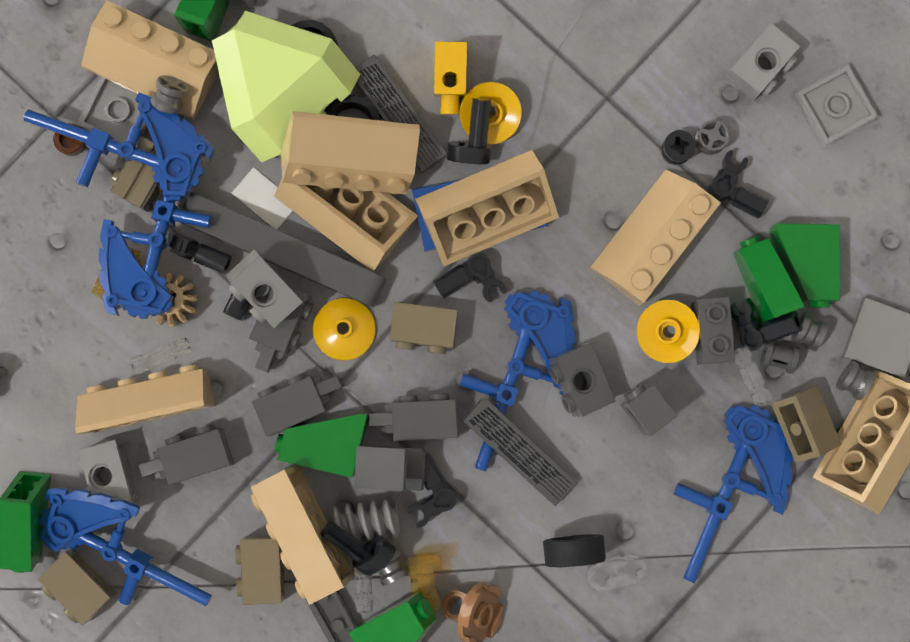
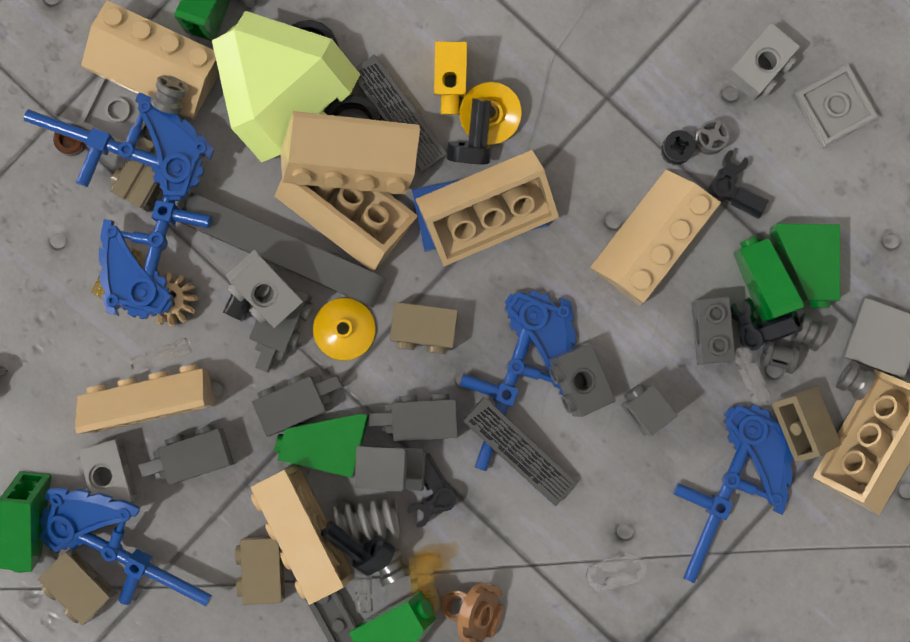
(202, 254): black bar -> none
(258, 195): white sticker -> none
(479, 268): black bar -> none
(574, 550): black tyre -> none
(652, 328): yellow dish -> none

